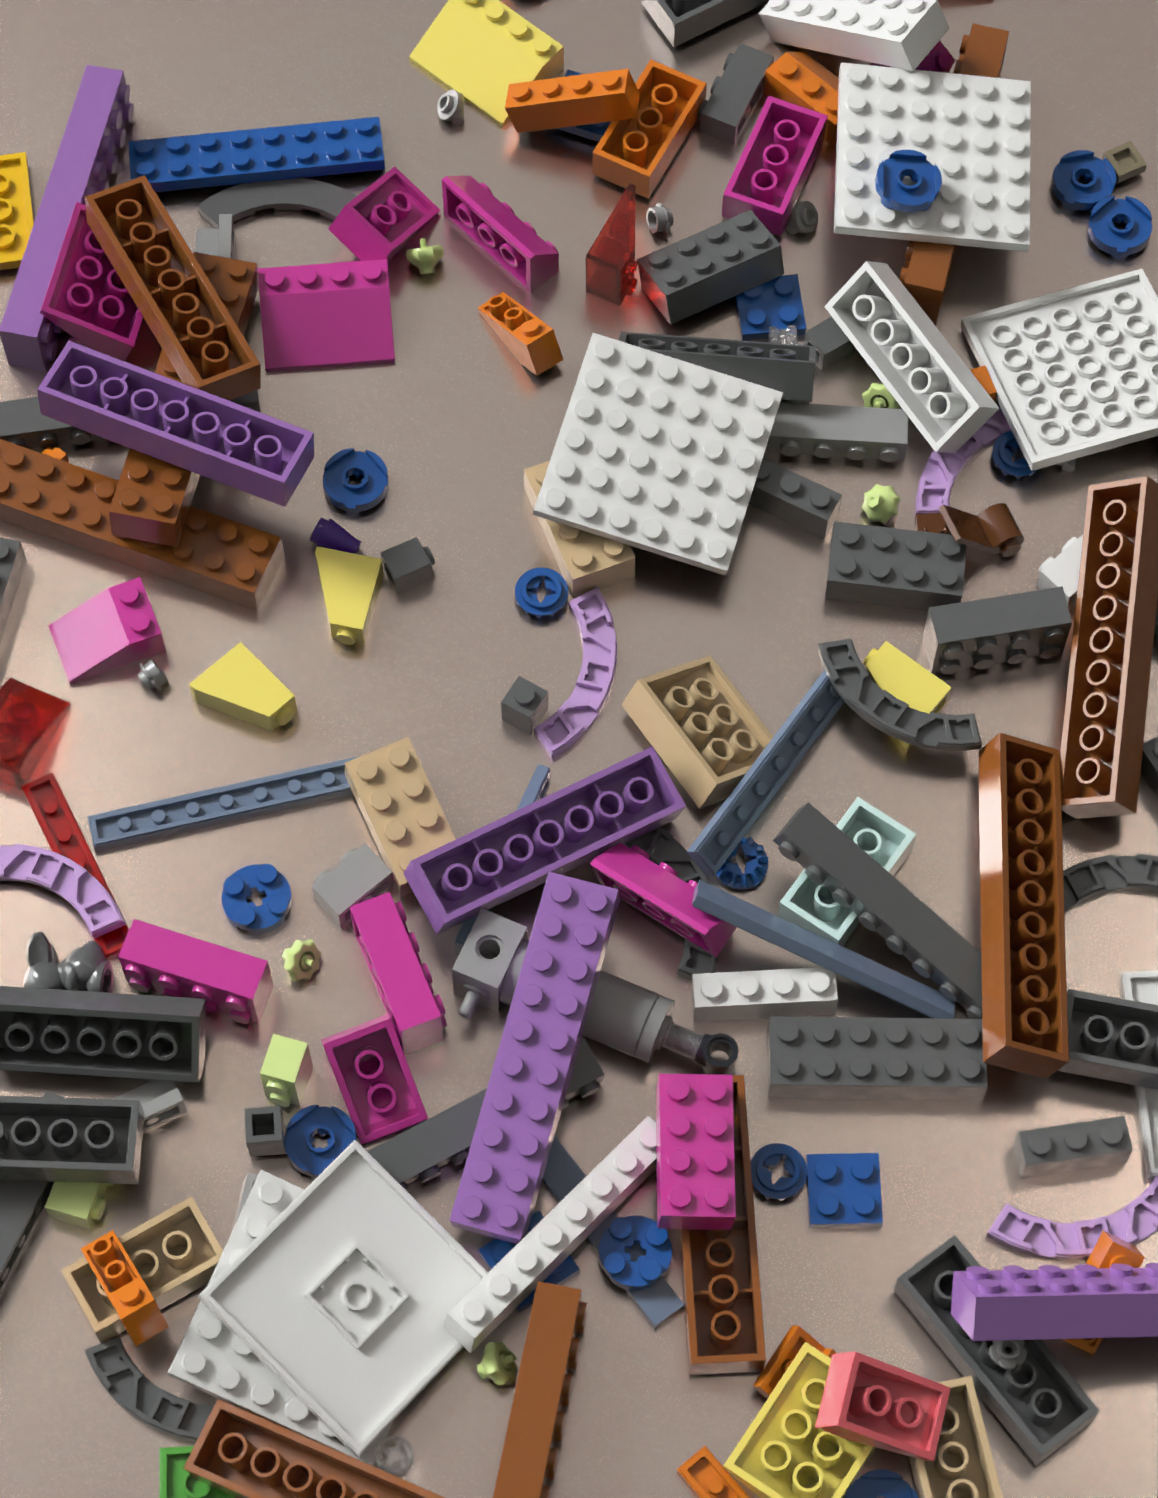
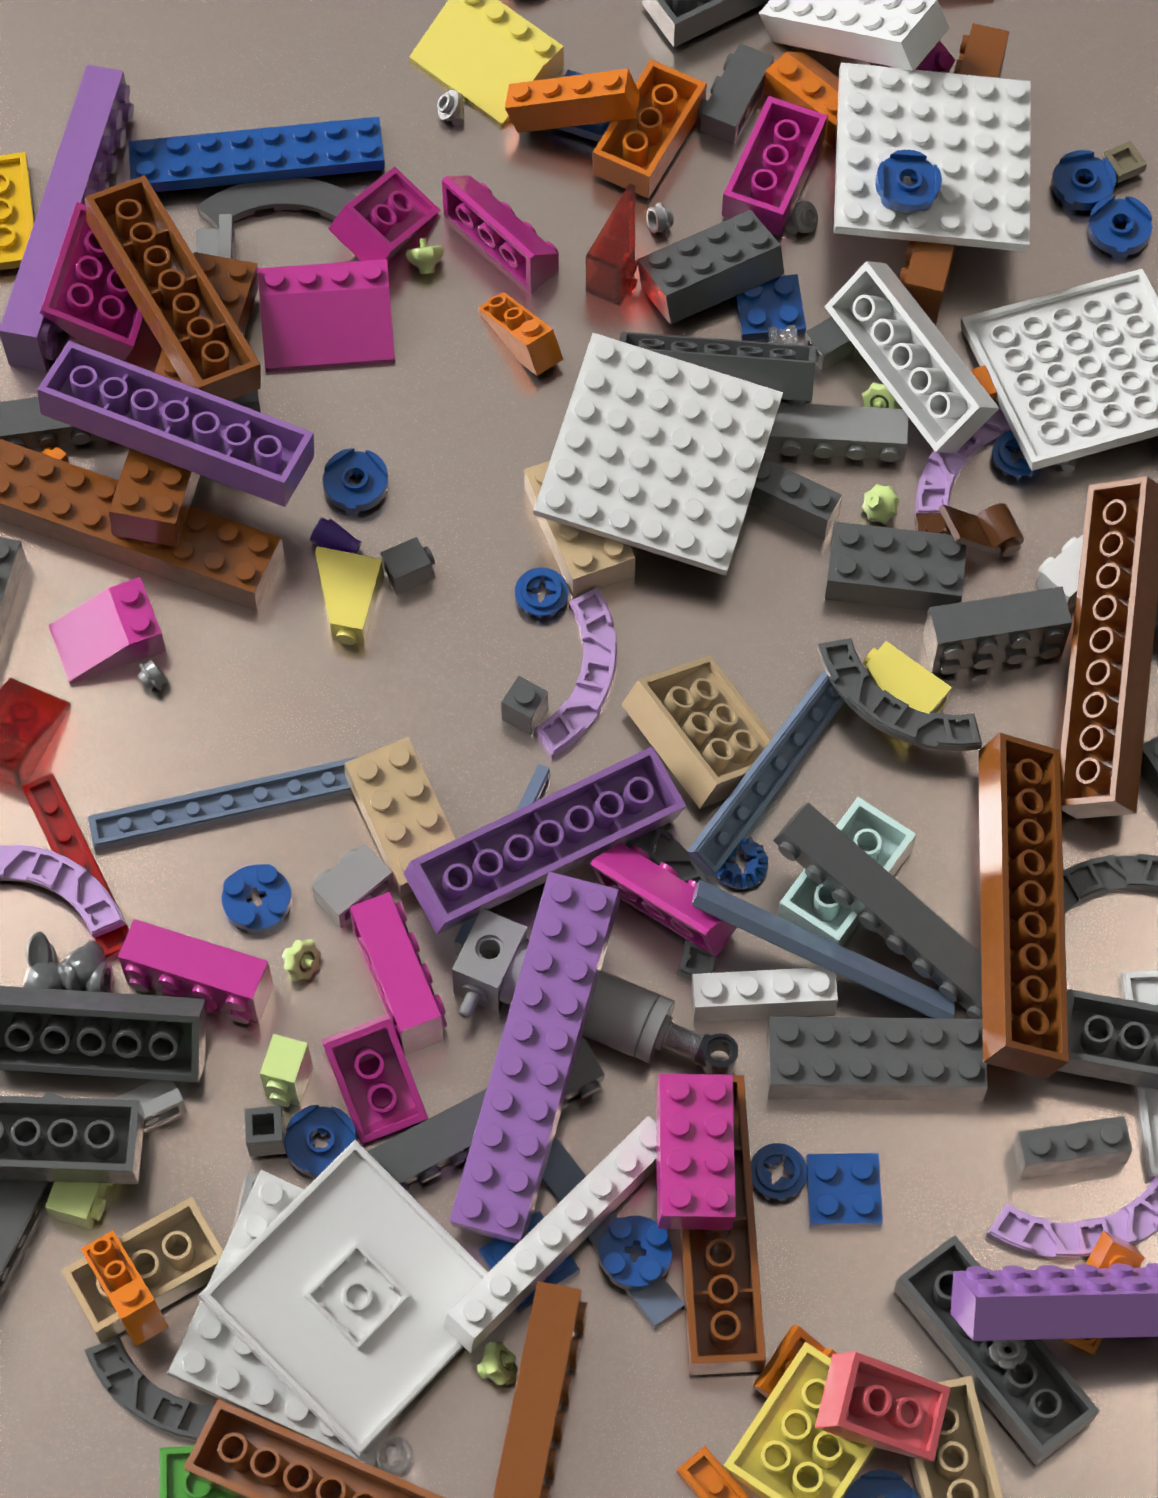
(244, 690): light yellow slope -> none

